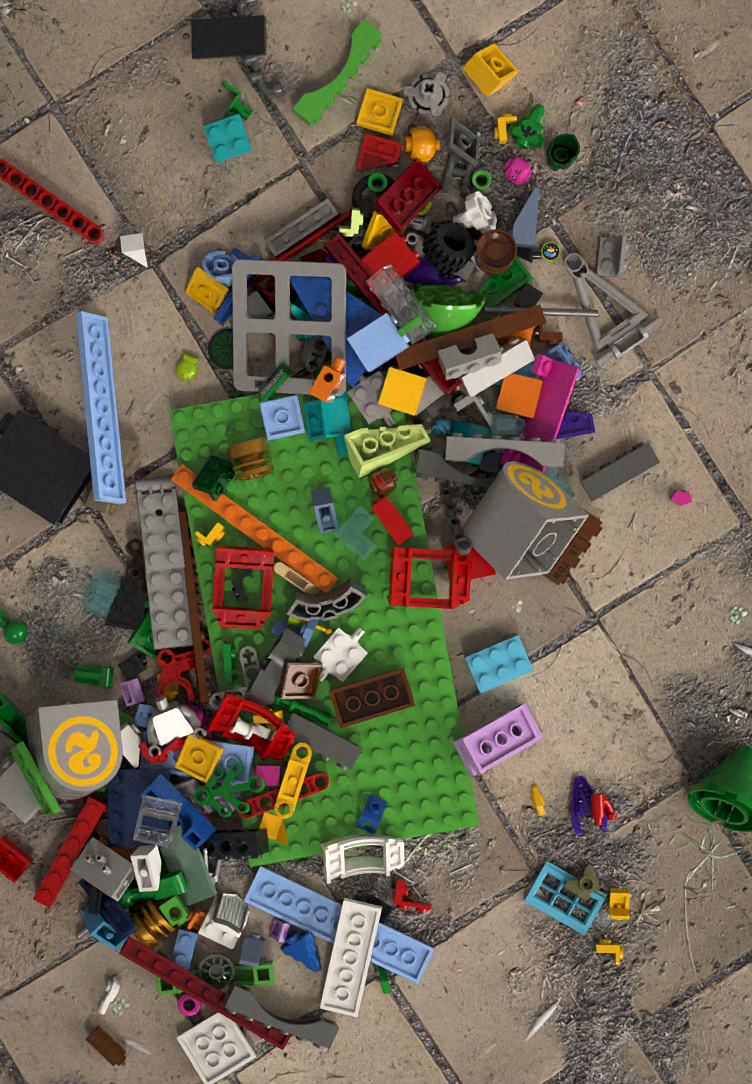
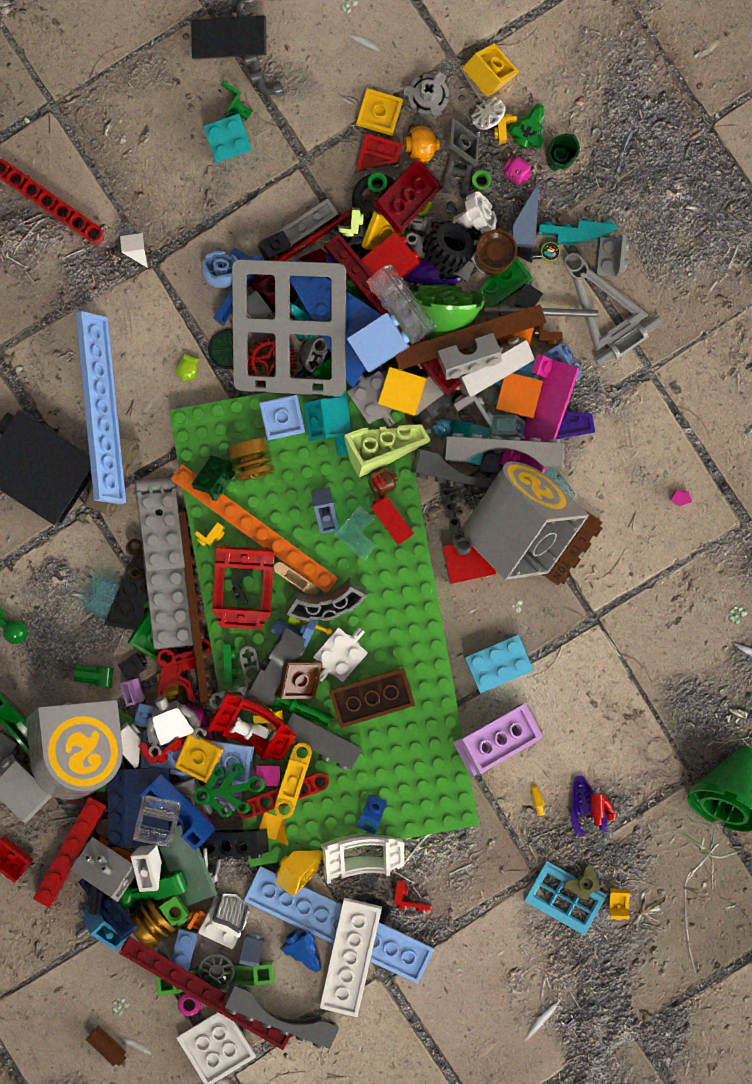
(34, 779): bright green tile -> none
(112, 988): white plate -> none
(206, 290): yellow tile -> none
(254, 358): none -> red gear
(274, 245): none -> black bracket
(274, 382): green slope -> none
(279, 930): medium lavender tile -> none
(298, 870): none -> yellow slope
(313, 104): bright green arch -> none
(324, 387): orange torso -> none
(384, 980): green tile -> none
(401, 578): red wedge -> none
(409, 325): bright green tile -> none
(488, 113): none -> white wheel
(585, 232): none -> teal slope
(607, 946): yellow bracket -> none
(620, 471): dark grey brick -> none

